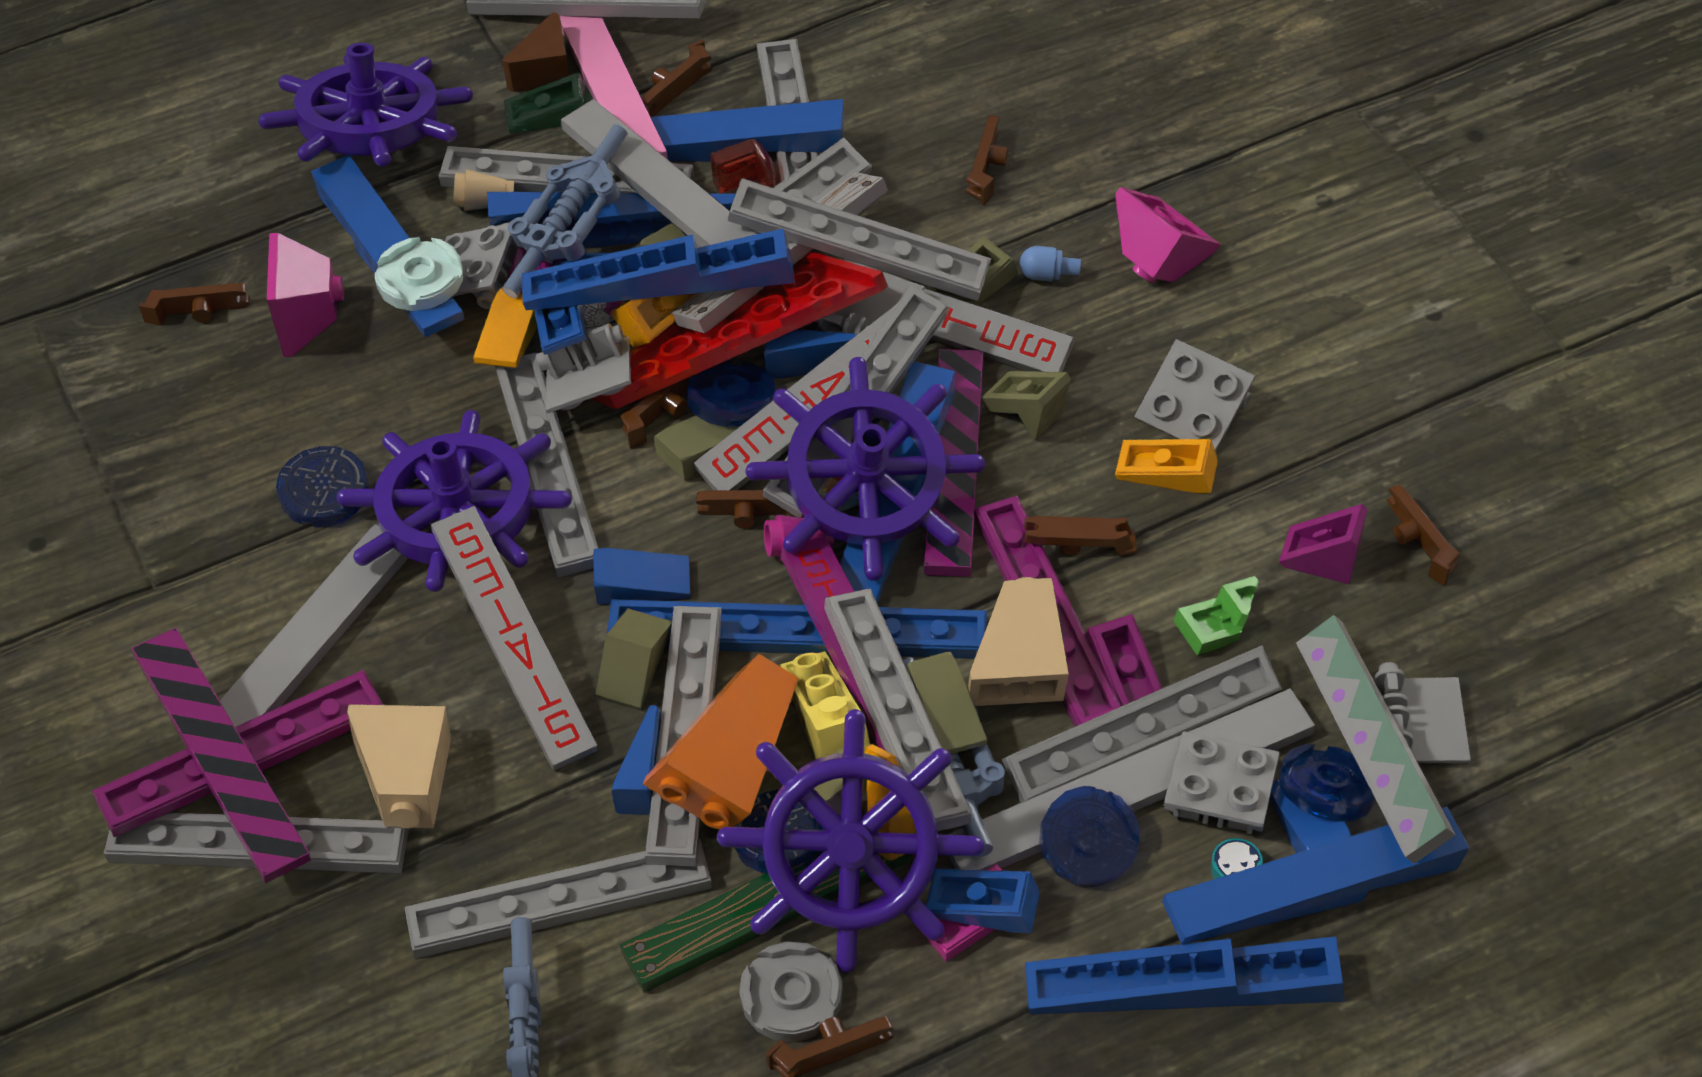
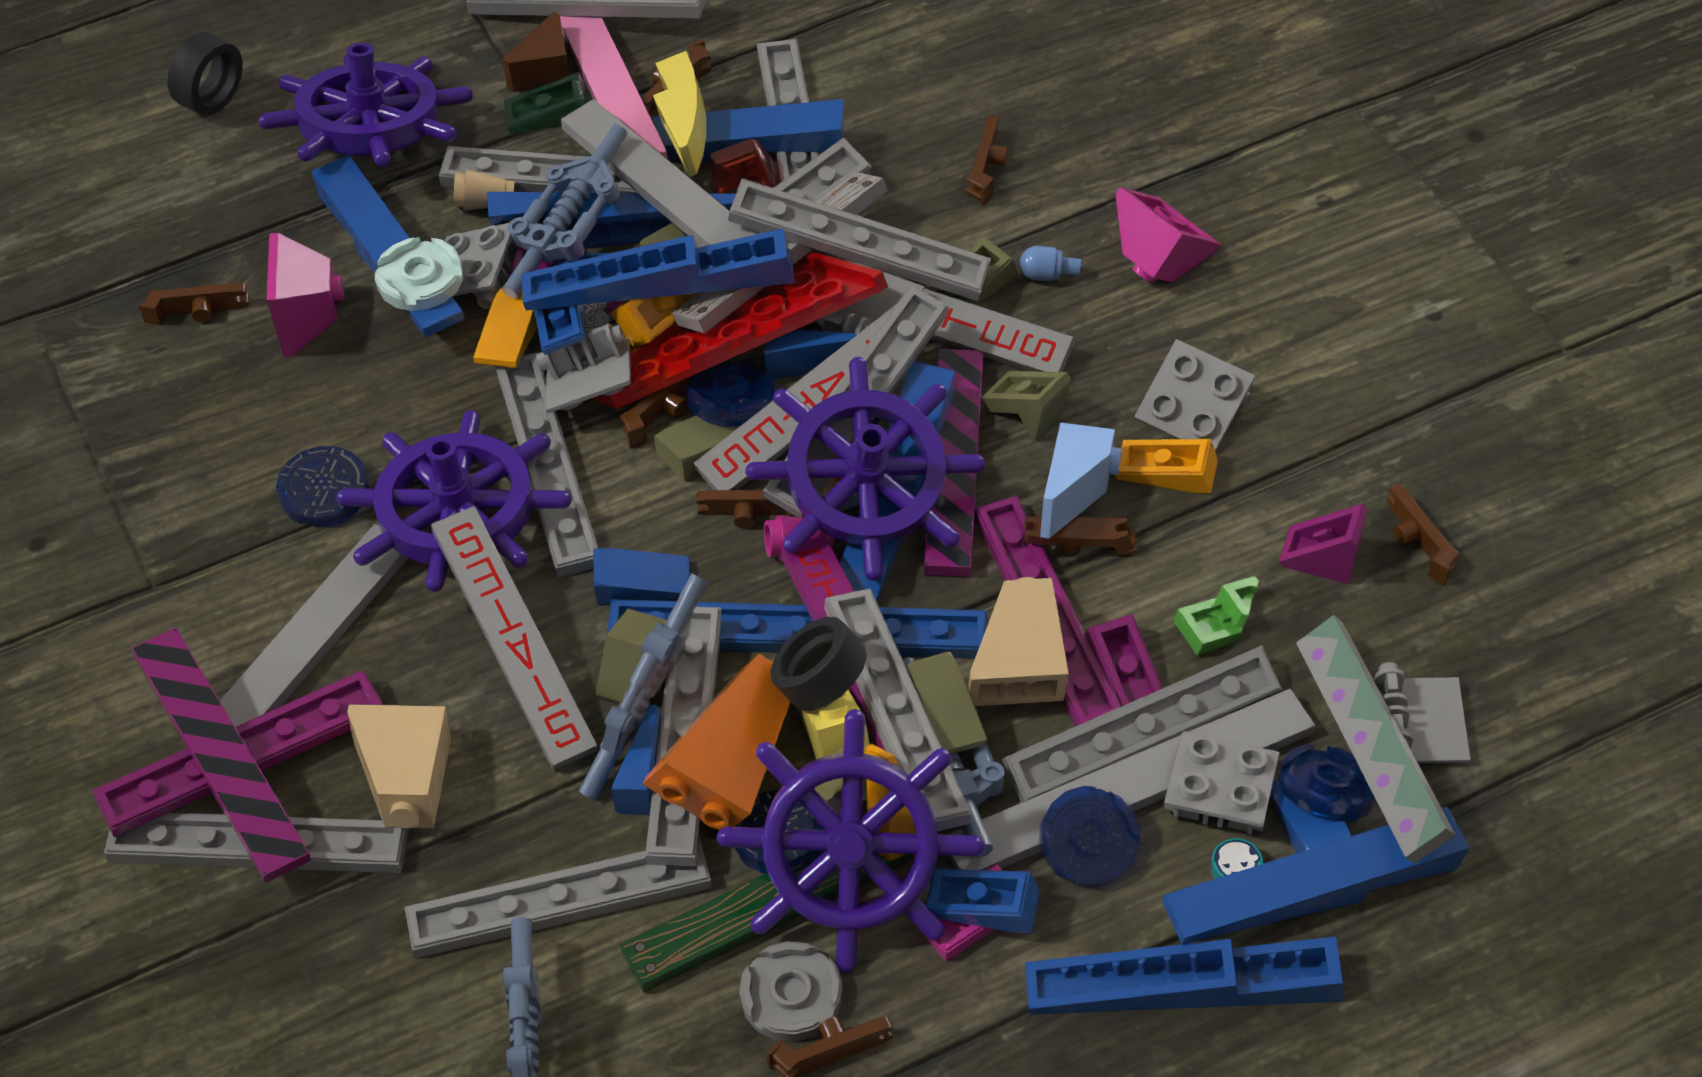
(189, 65): none -> black tyre
(660, 651): none -> sand blue bar
(682, 110): none -> light yellow slope
(818, 663): none -> black tyre
(1077, 473): none -> light blue slope

